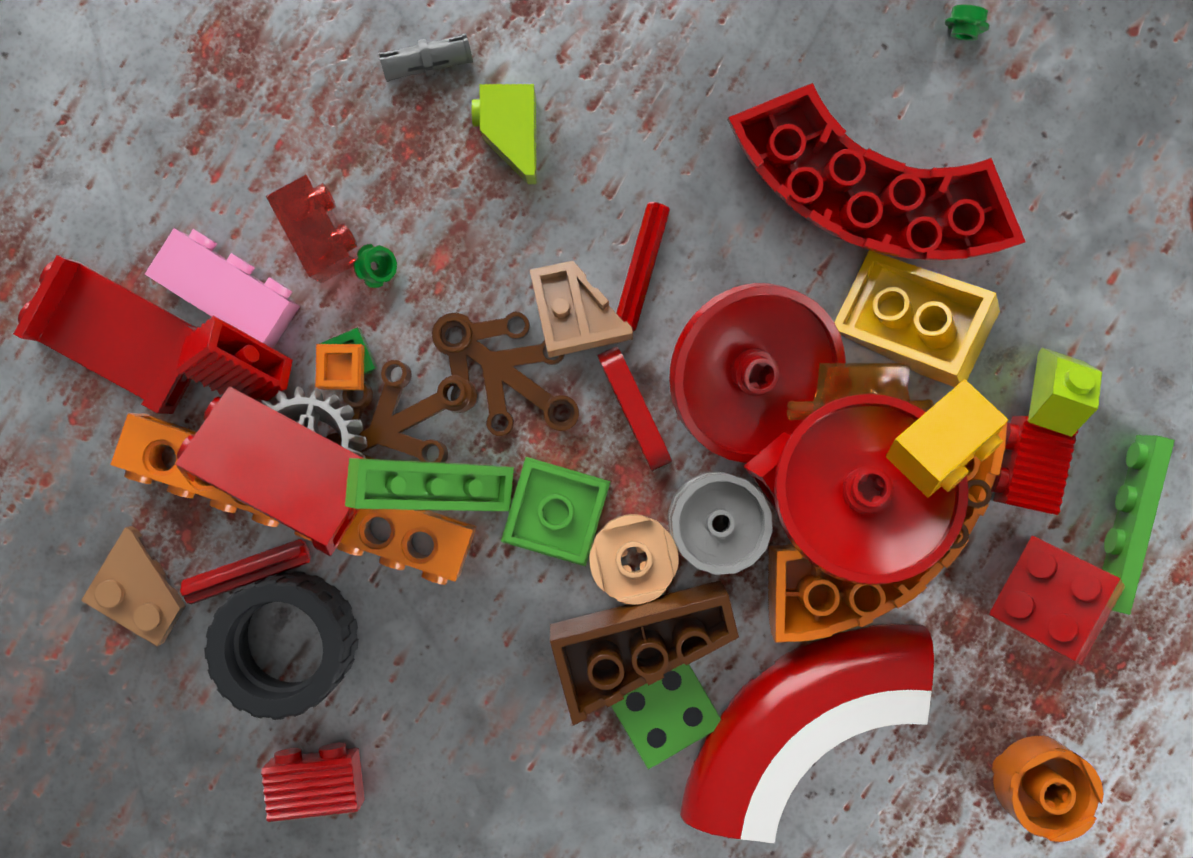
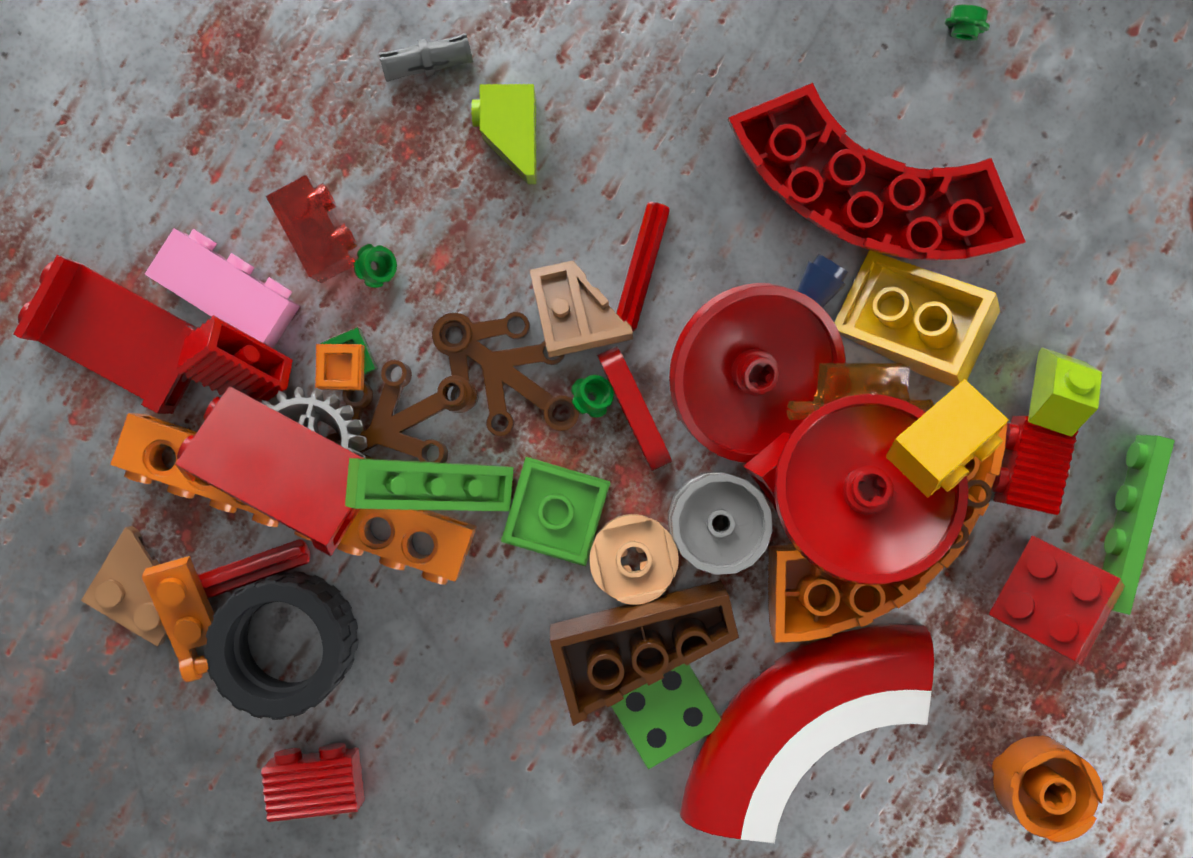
(182, 610): none -> orange plate
(599, 388): none -> green plate
(822, 280): none -> dark blue cone

